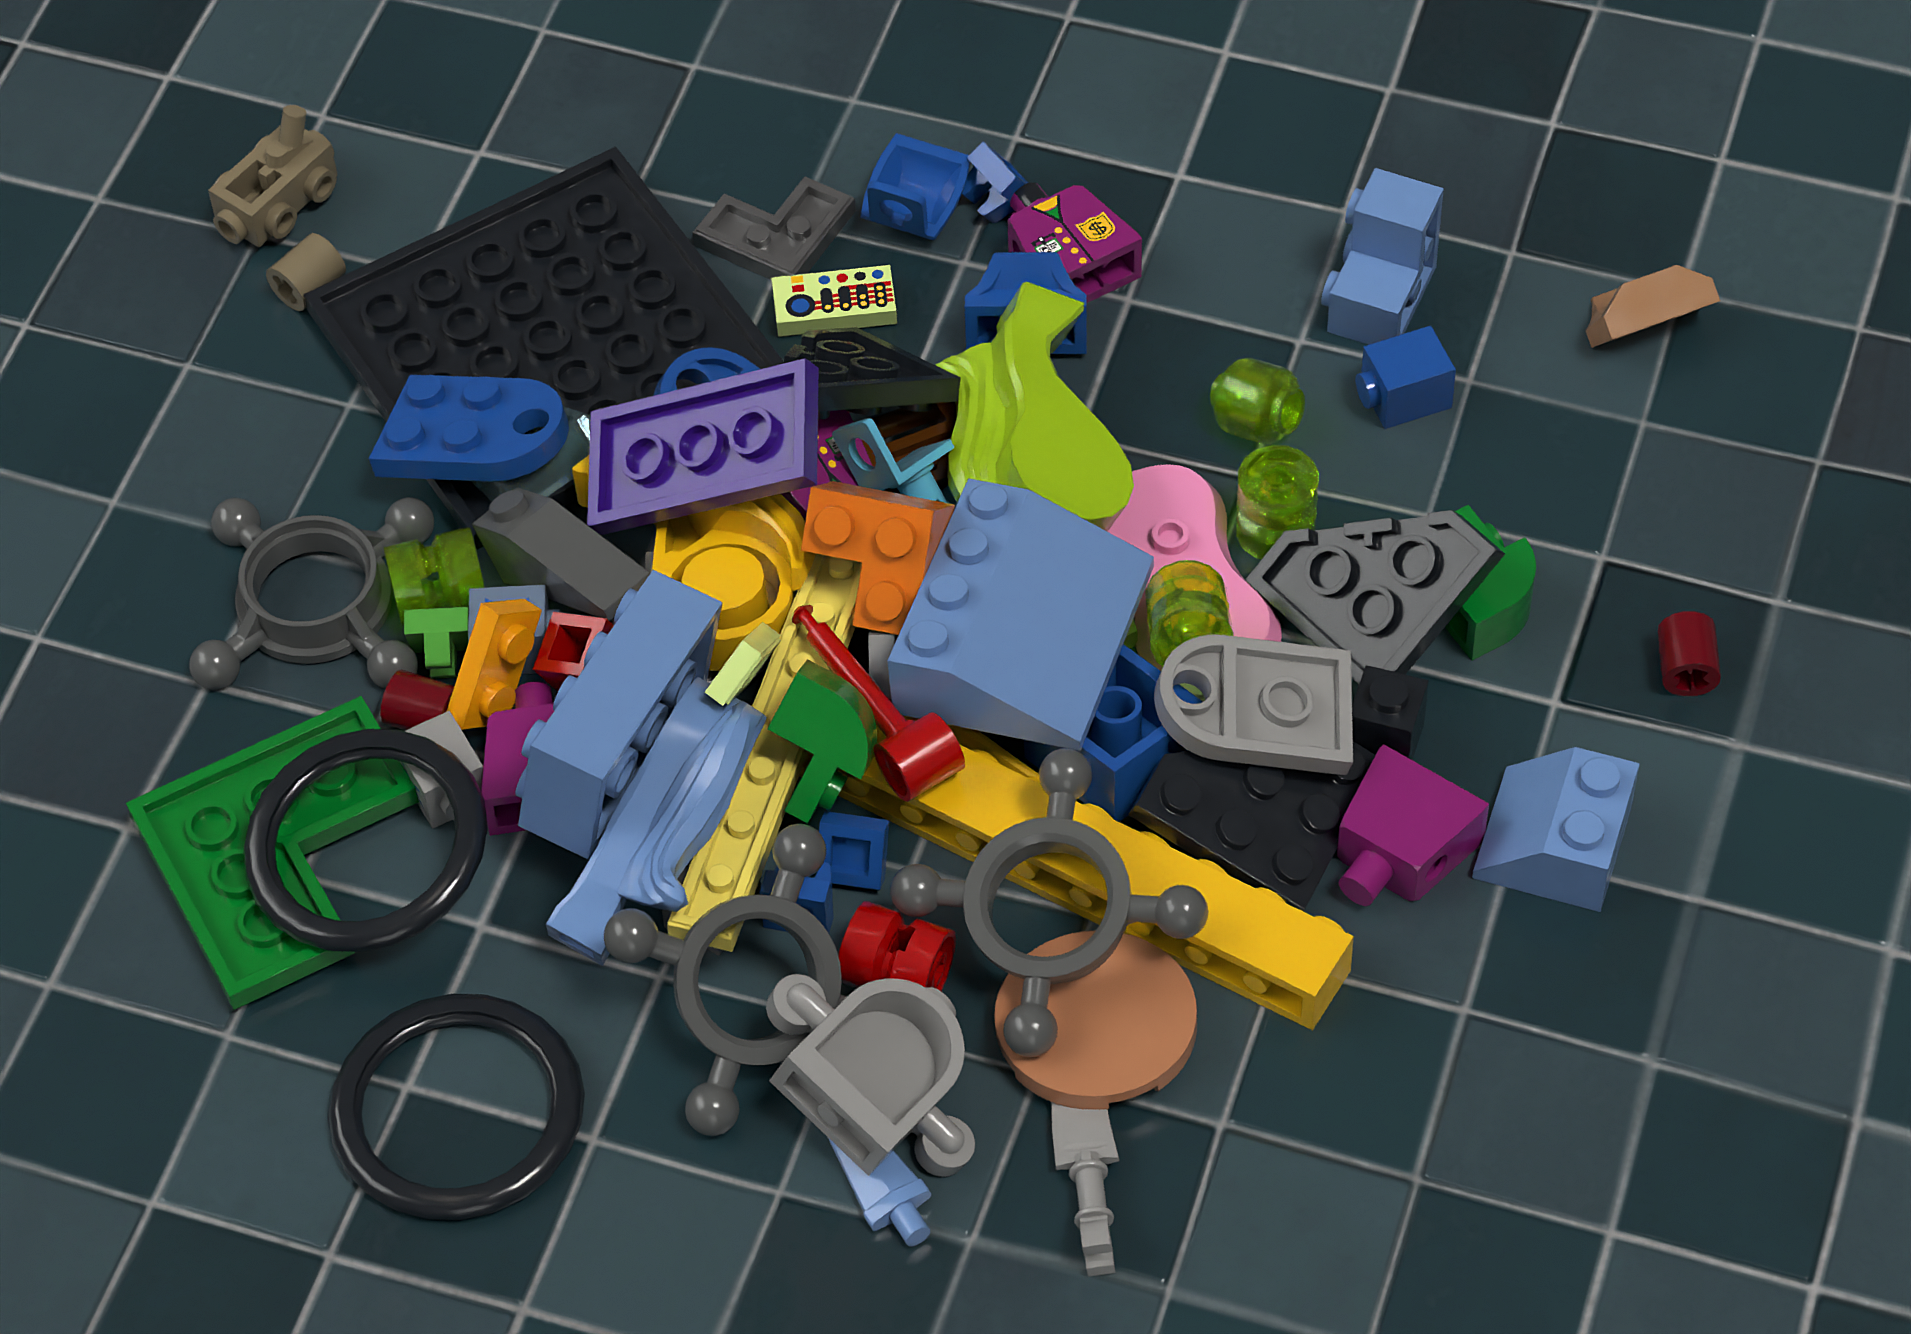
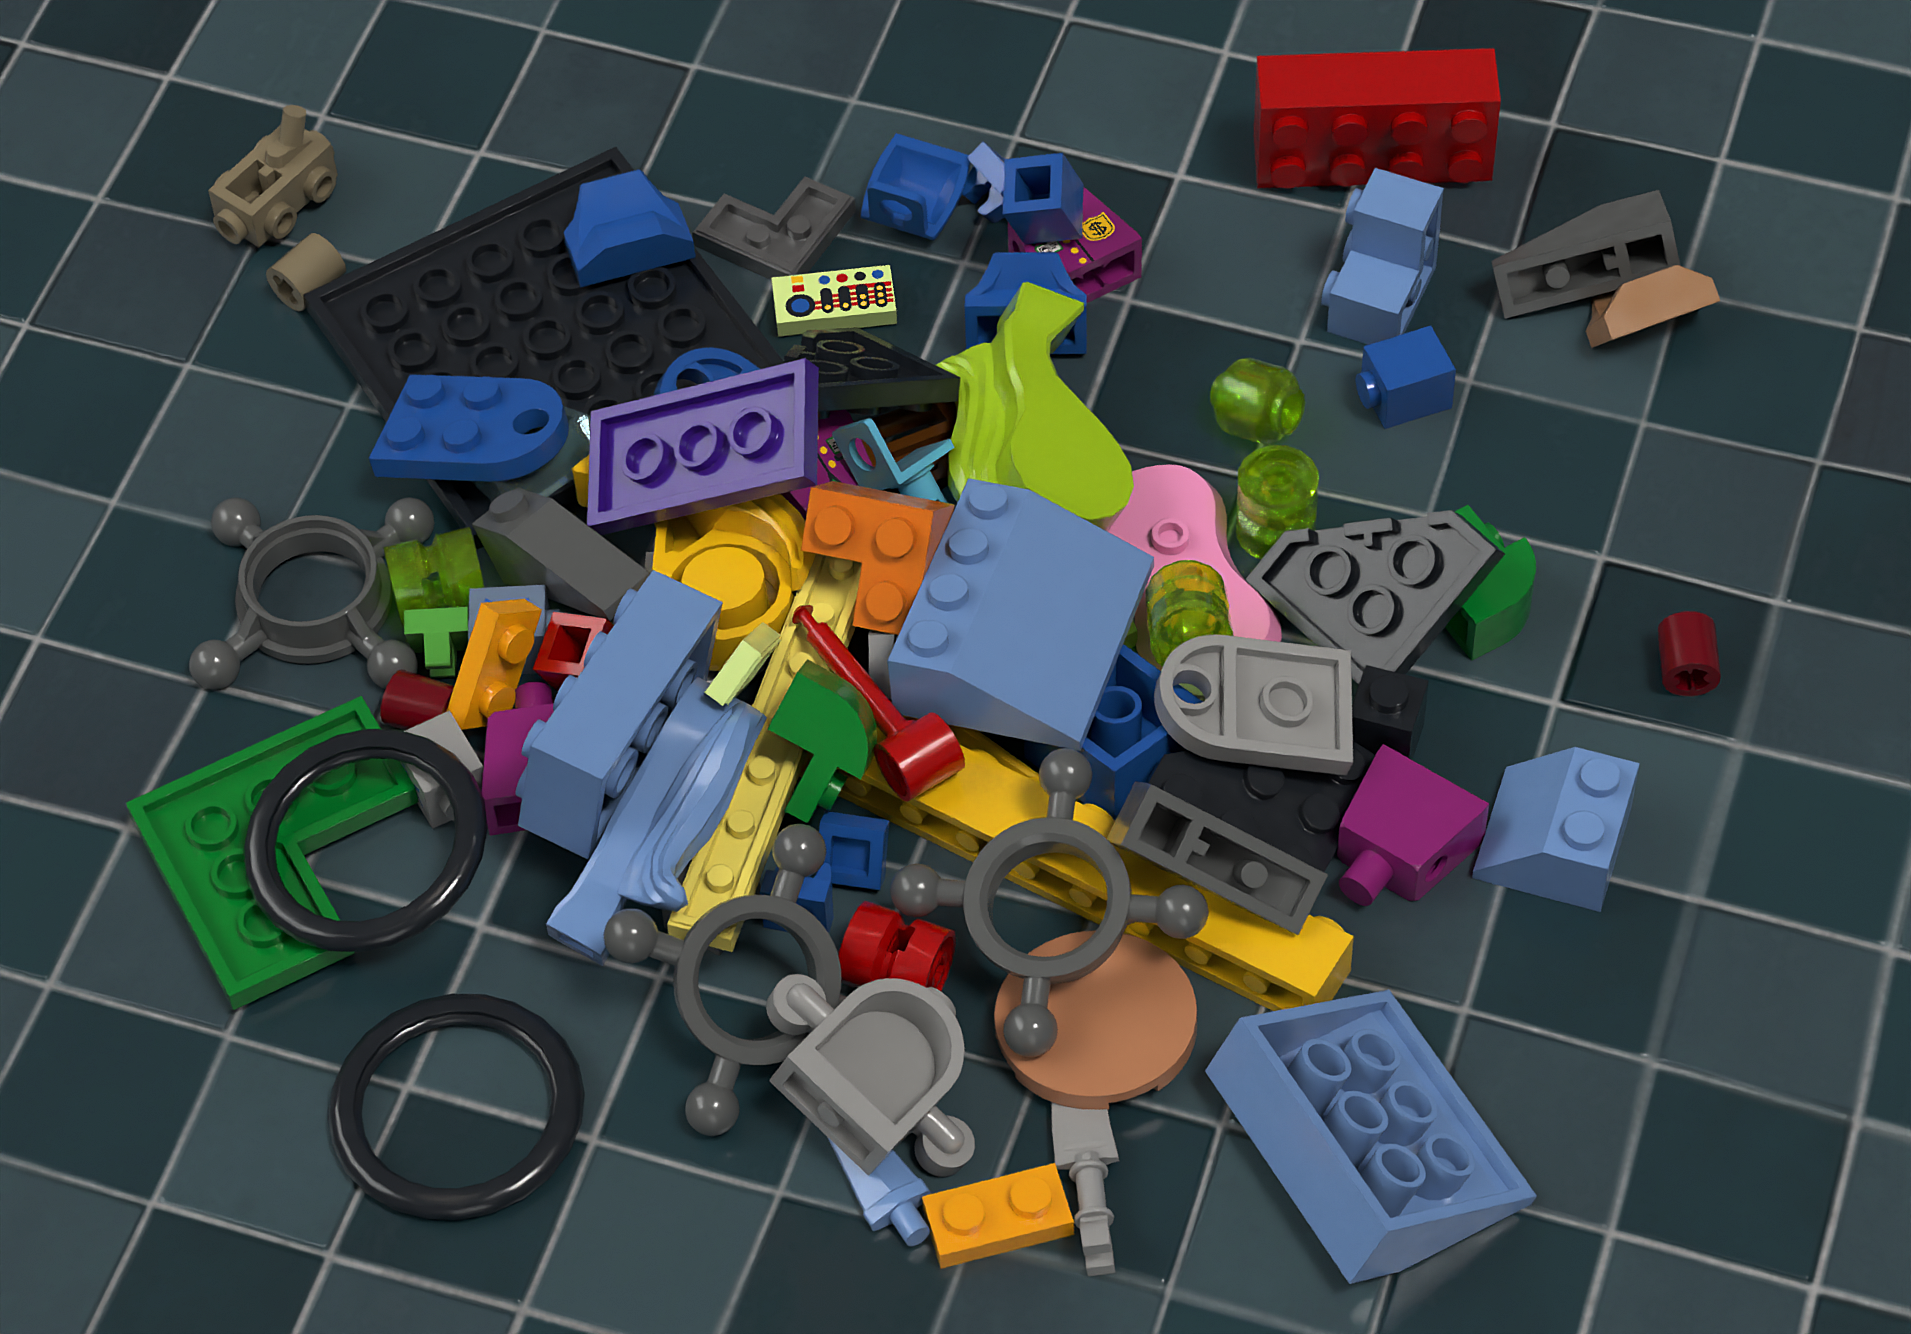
(625, 229): none -> blue slope
(998, 1215): none -> light orange plate
(1043, 198): none -> blue brick
(1216, 856): none -> dark grey slope
(1366, 1131): none -> medium blue slope
(1392, 111): none -> red brick
(1588, 255): none -> dark grey slope

